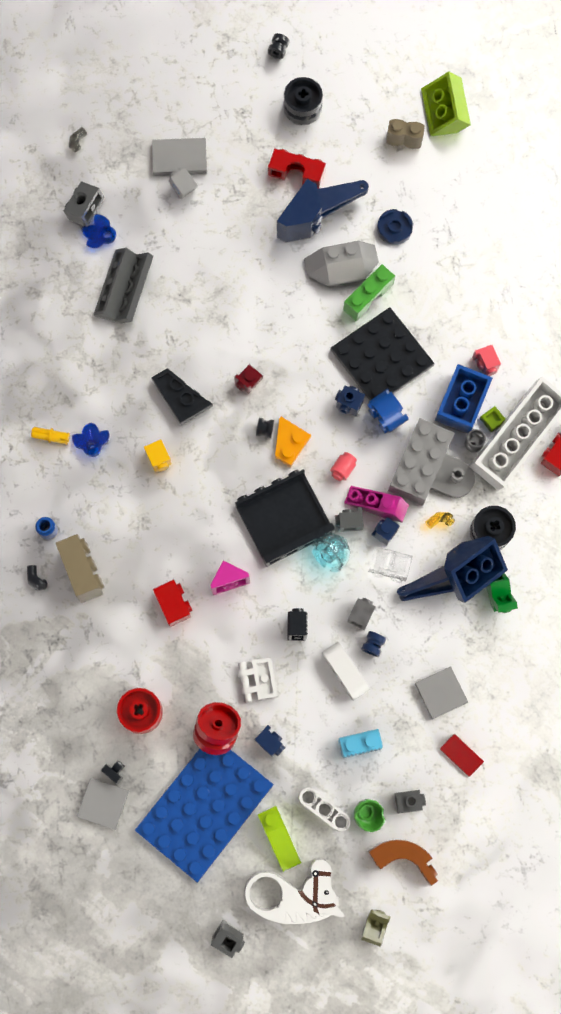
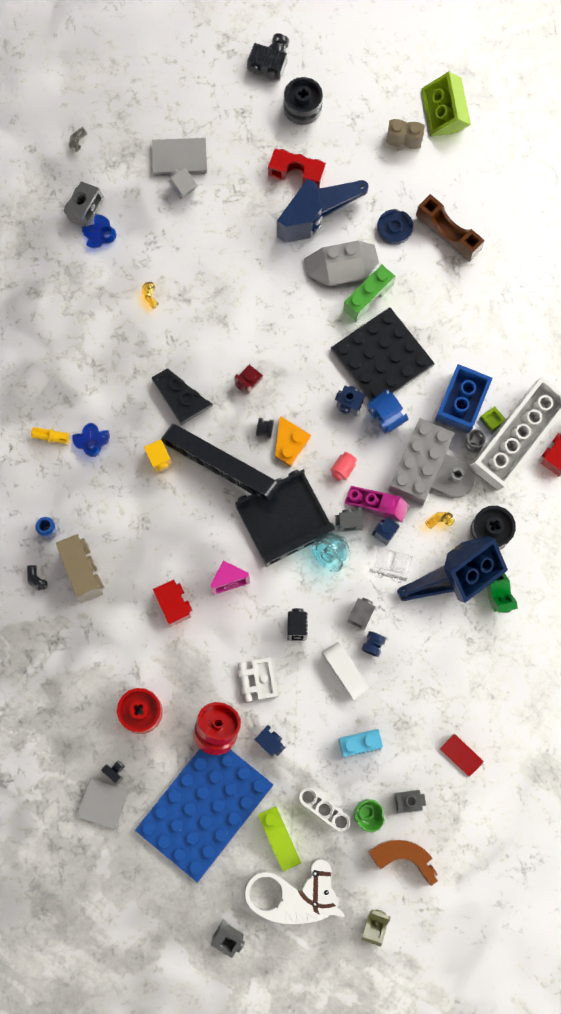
(123, 286): dark grey slope -> none
(147, 289): none -> clear yellow arm
(220, 462): none -> black beam
(267, 61): none -> black brick
(441, 692): light grey tile -> none
(463, 240): none -> reddish brown arch
(487, 360): coral brick -> none

